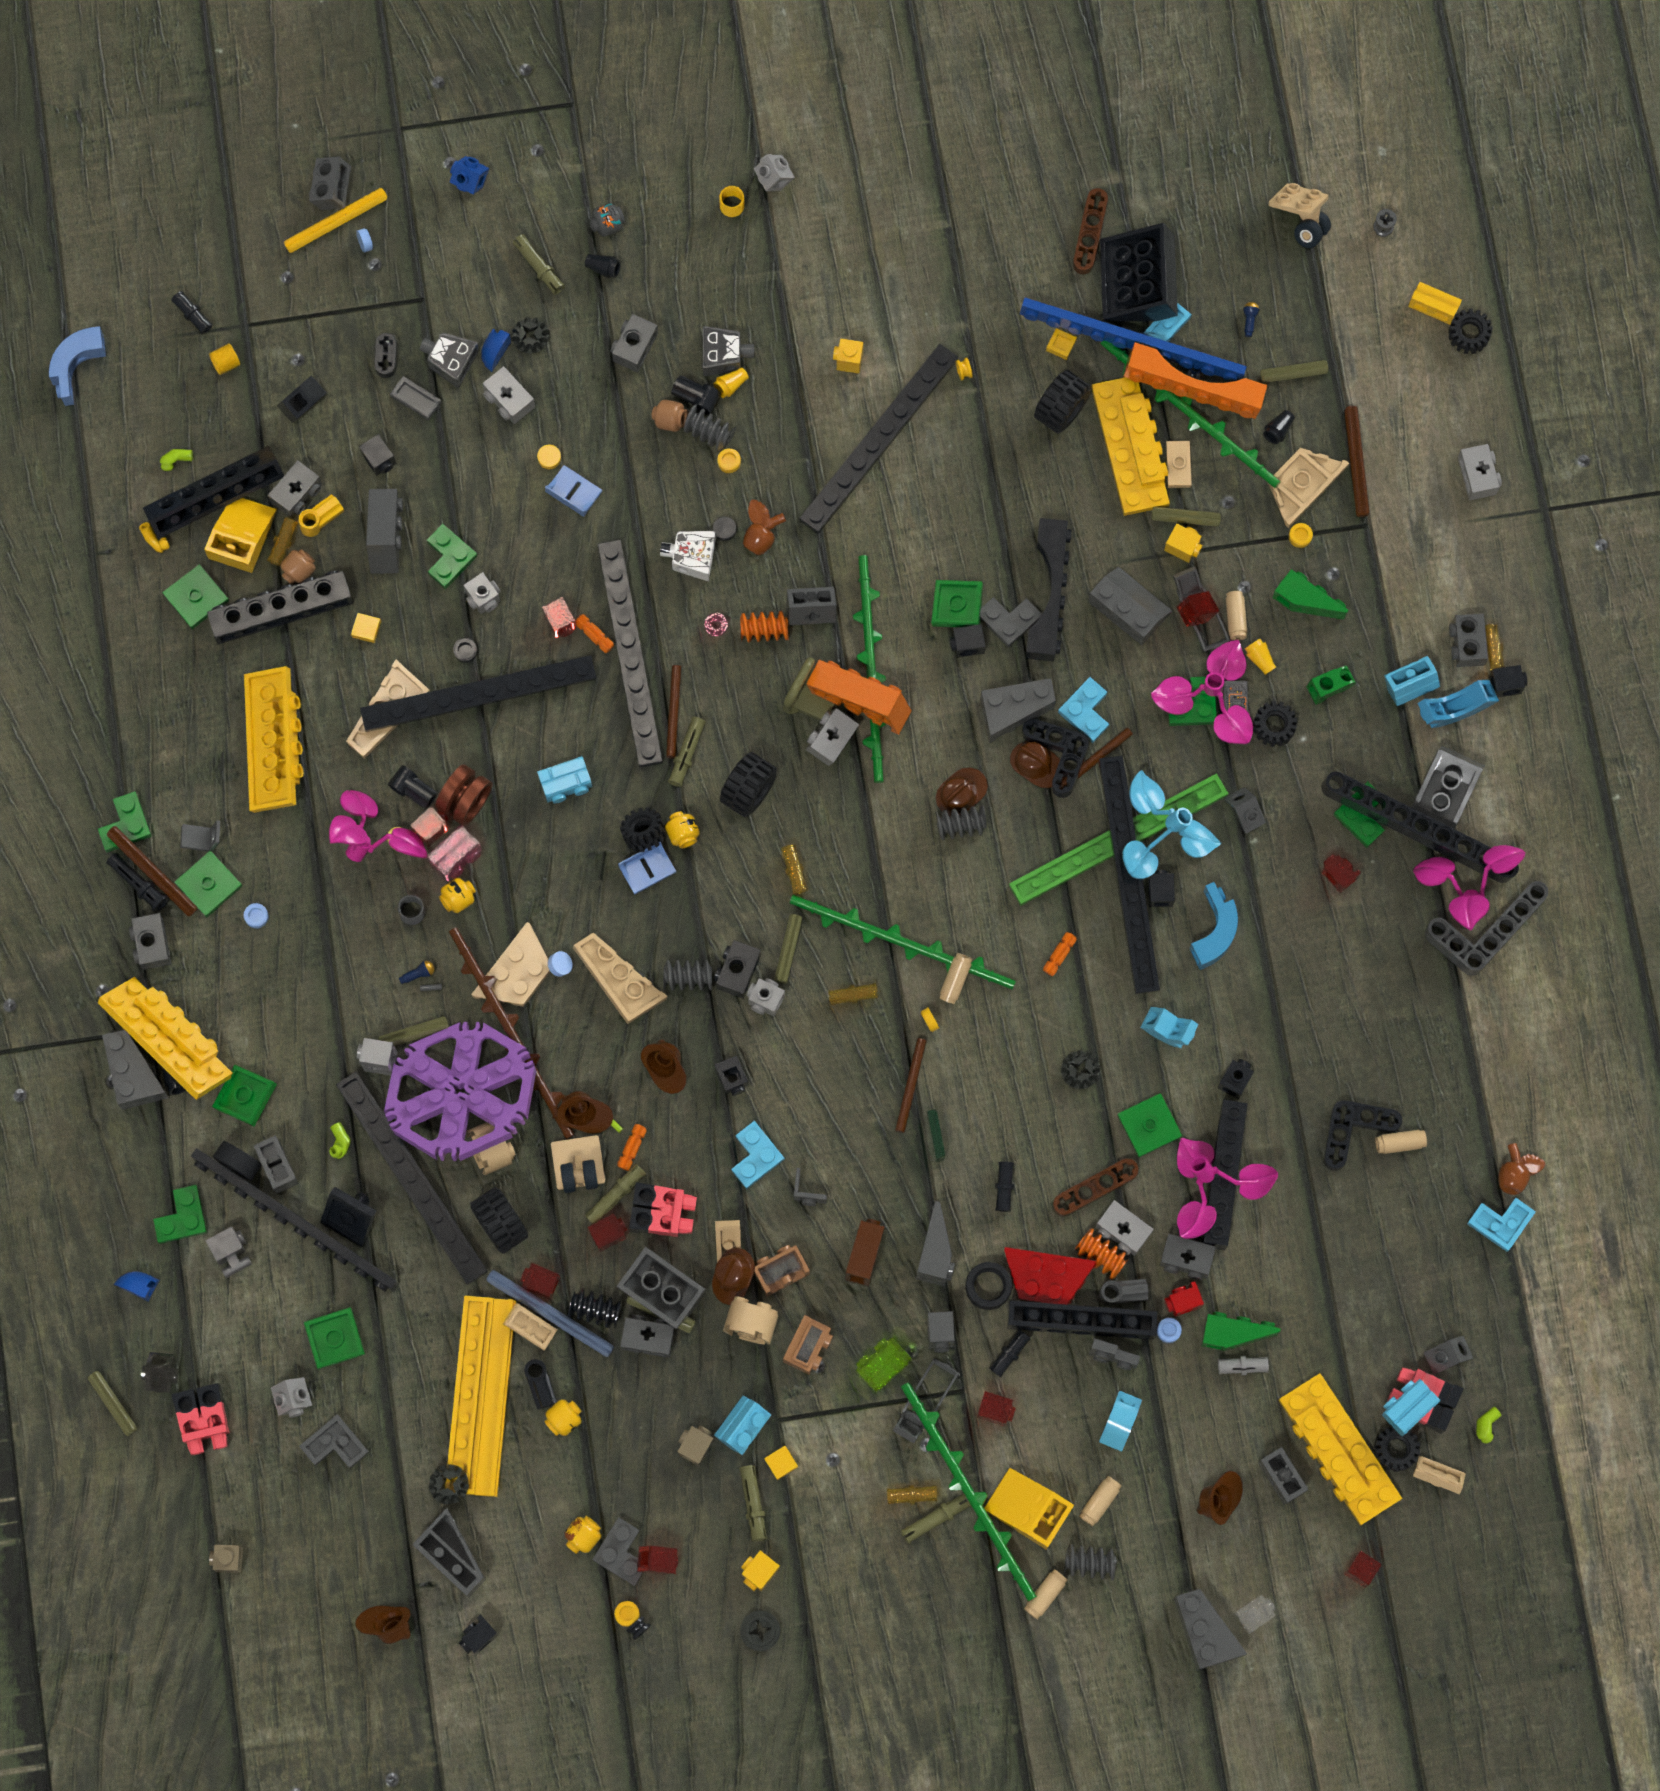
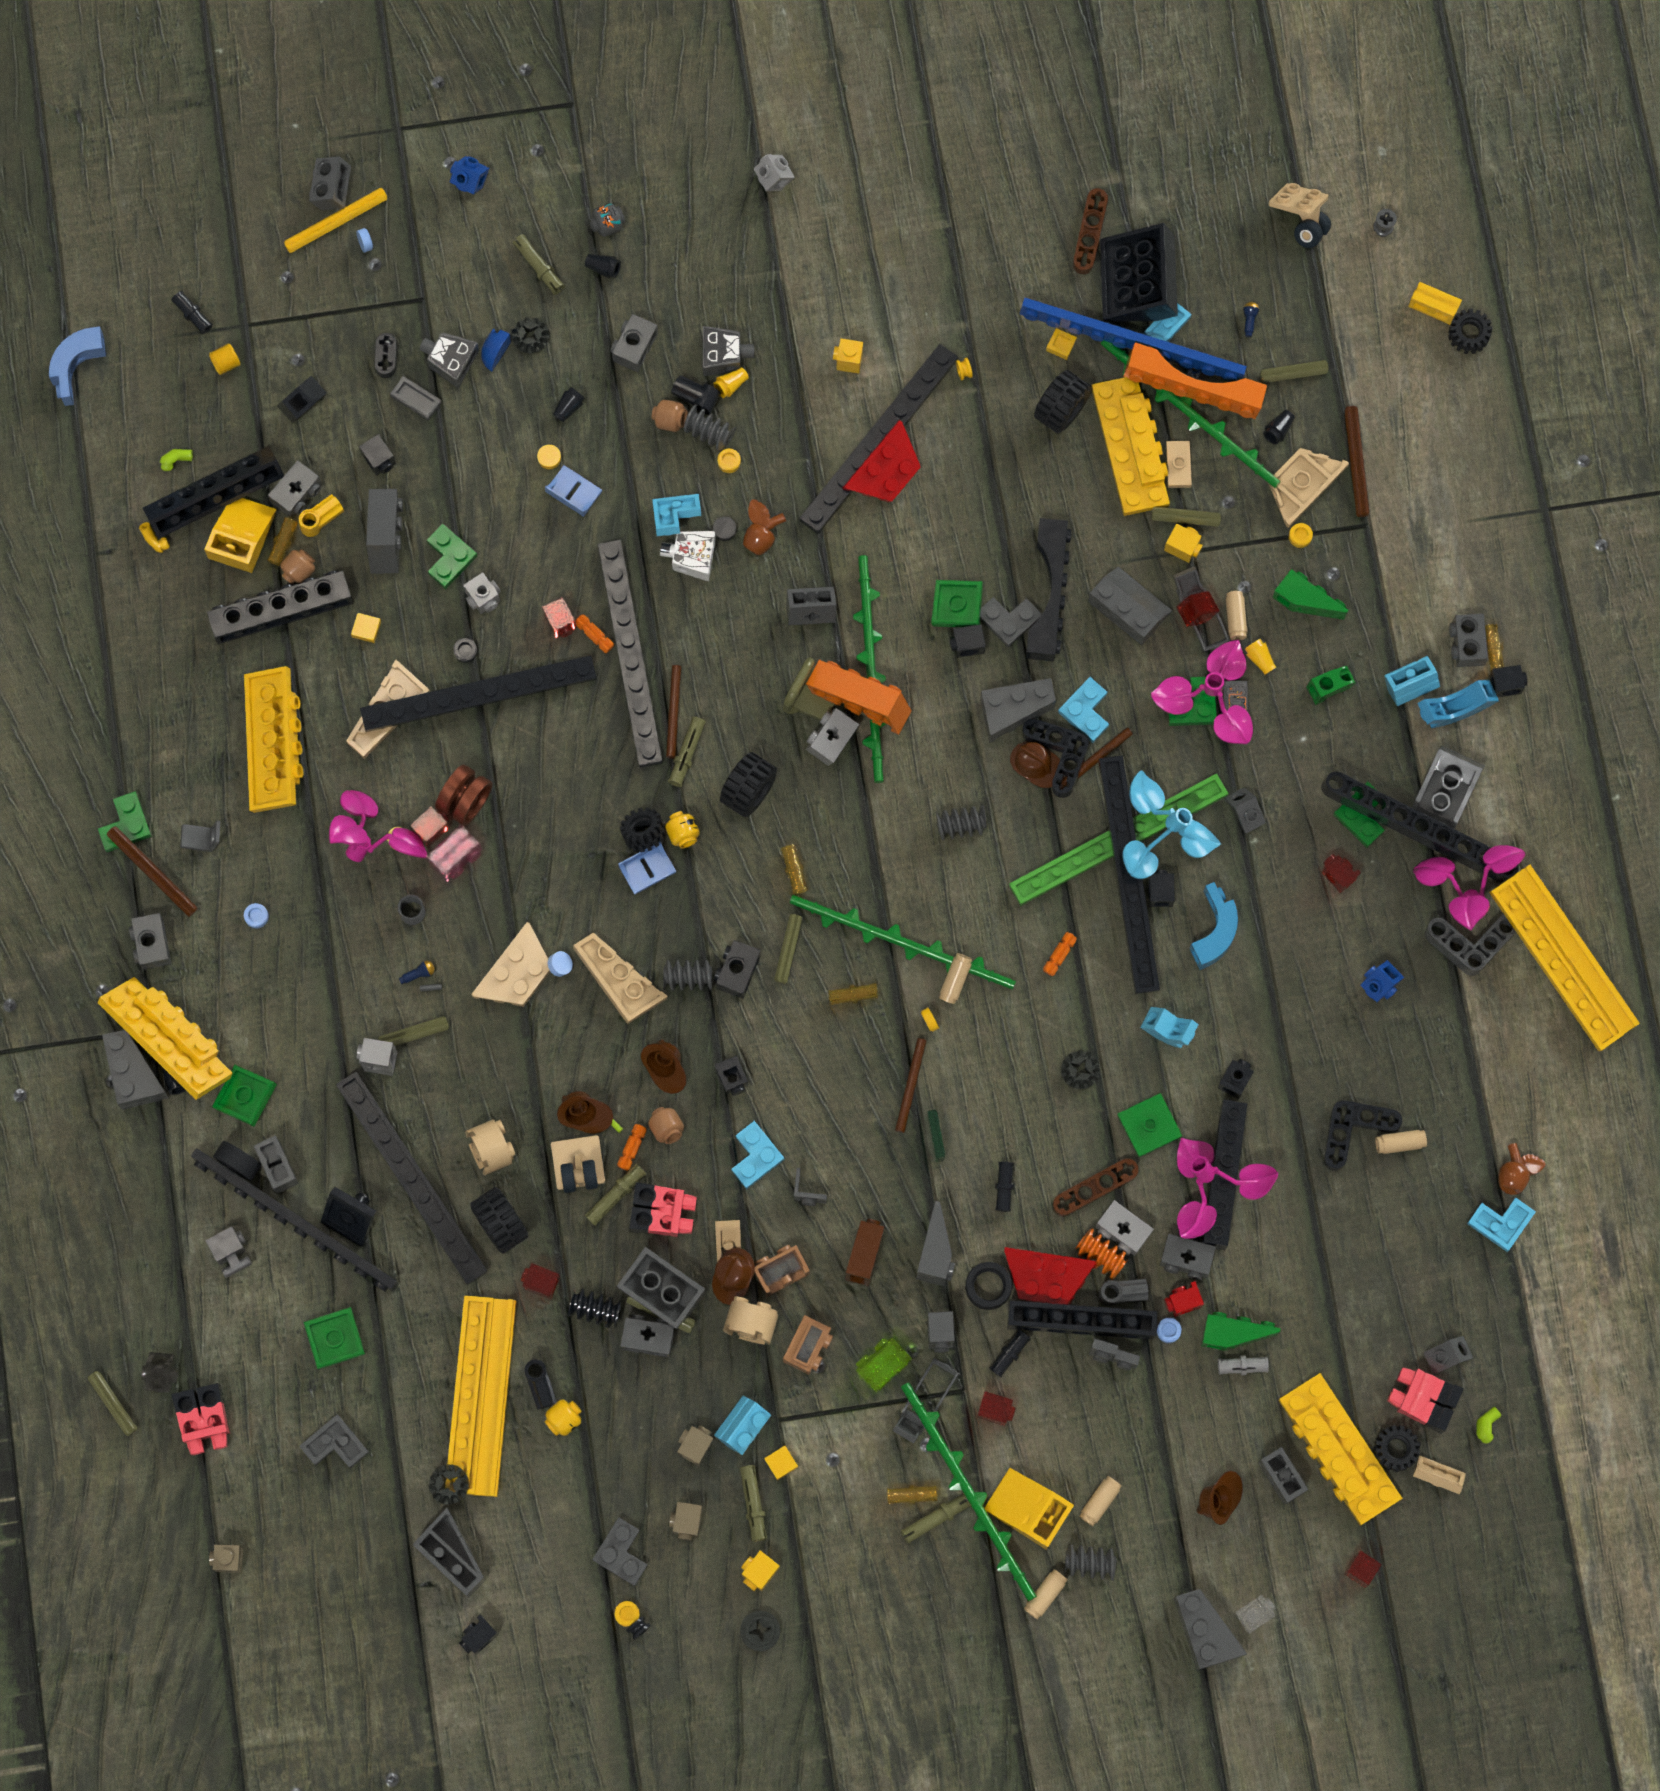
(138, 1284): blue brick -> none
(145, 889): black pin -> none
(188, 1220): green plate -> none
(195, 596): green plate -> none
(208, 884): green plate -> none
(291, 1397): light grey brick -> none
(341, 1143): lime arm -> none
(385, 1622): reddish brown piece -> none
(407, 784): black piece -> none
(456, 1106): medium lavender plate -> none
(457, 895): yellow head -> none
(503, 384): light grey brick -> none
(508, 1022): reddish brown plant -> none
(530, 1326): tan plate -> none
(550, 1313): sand blue axle -> none
(565, 780): medium azure brick -> none
(568, 404): none -> black cone
(582, 1535): yellow head -> none
(607, 1232): clear red brick -> none
(657, 1560): clear red brick -> none
(666, 1125): none -> medium nougat head
(670, 509): none -> medium azure plate
(686, 1520): none -> dark tan brick
(712, 618): clear pink plate -> none
(727, 192): yellow piece -> none
(764, 626): orange piece -> none
(768, 1004): light grey brick -> none
(887, 467): none -> red wing
(961, 790): reddish brown piece -> none
(1120, 1421): medium azure brick -> none
(1275, 710): black tyre -> none
(1381, 981): none -> blue brick
(1410, 1406): medium azure brick -> none
(1477, 484): light grey brick -> none
(1564, 957): none -> yellow plate

